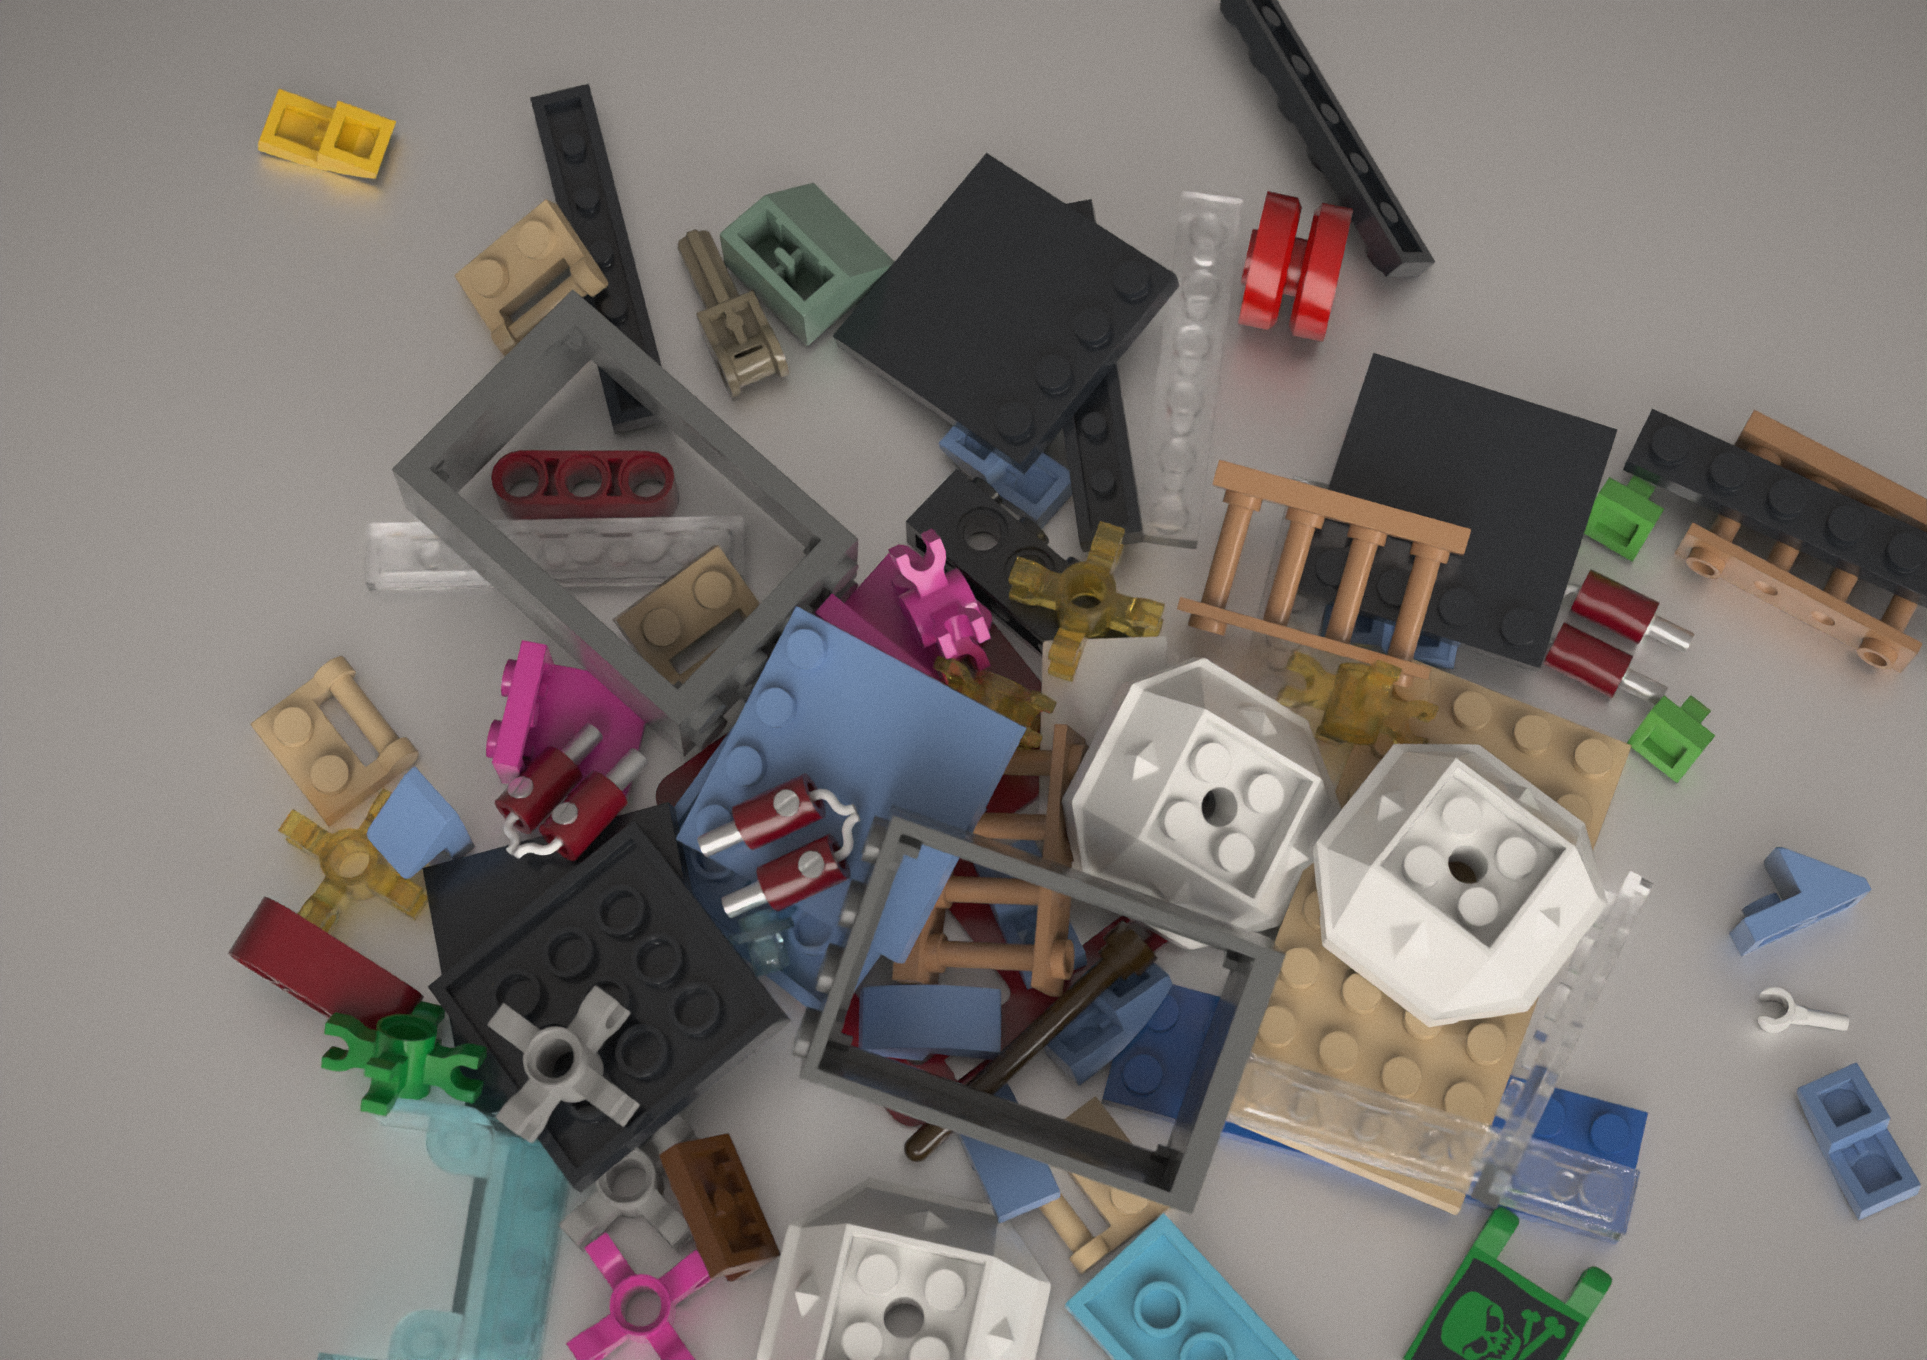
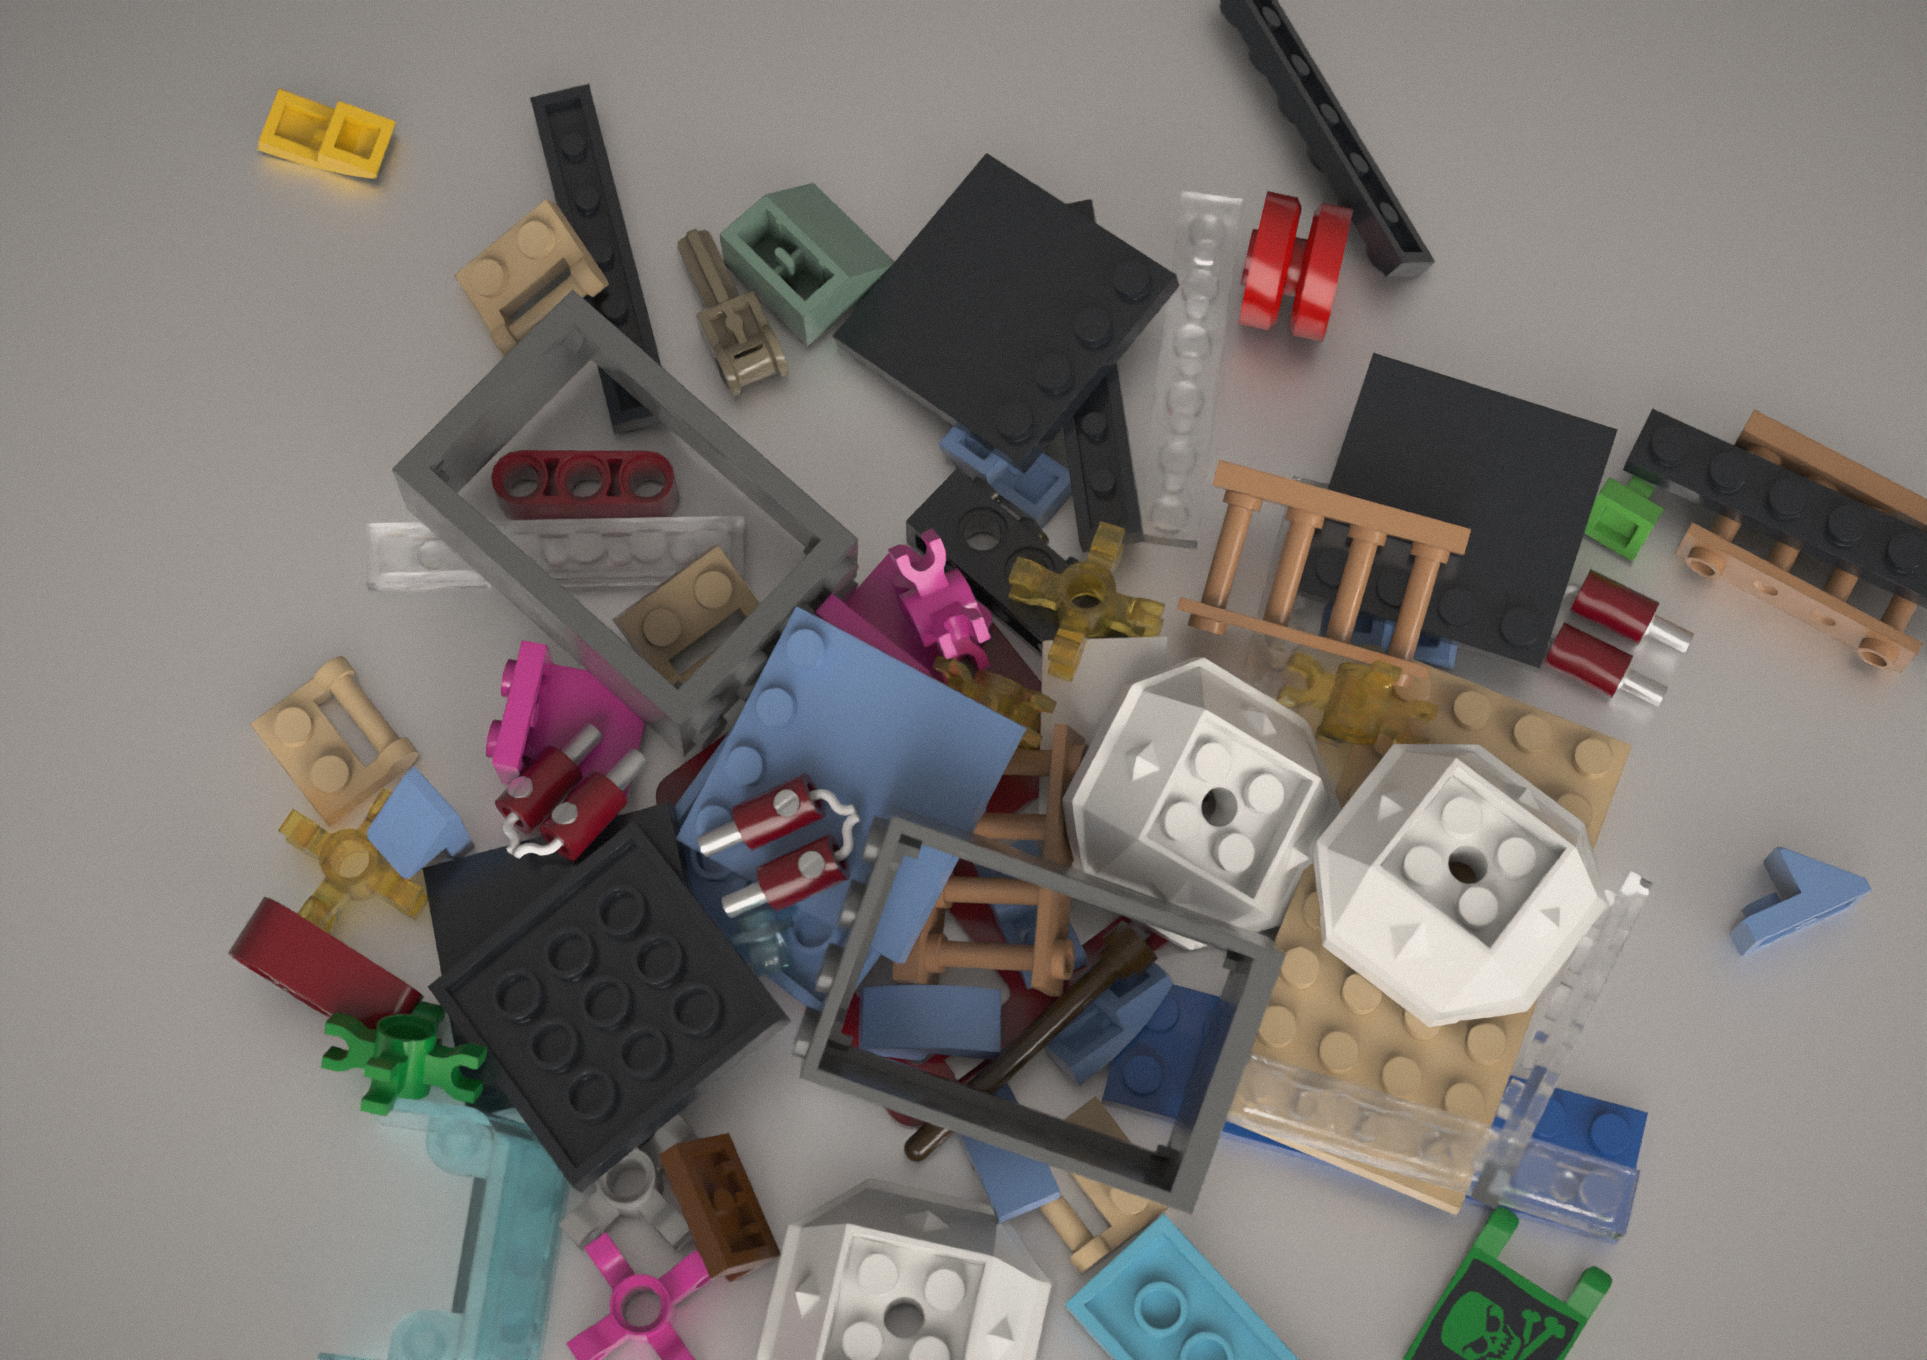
(531, 1107): light grey pin -> none
(1673, 736): bright green tile -> none
(1797, 1014): white hand -> none
(1856, 1142): medium blue slope -> none

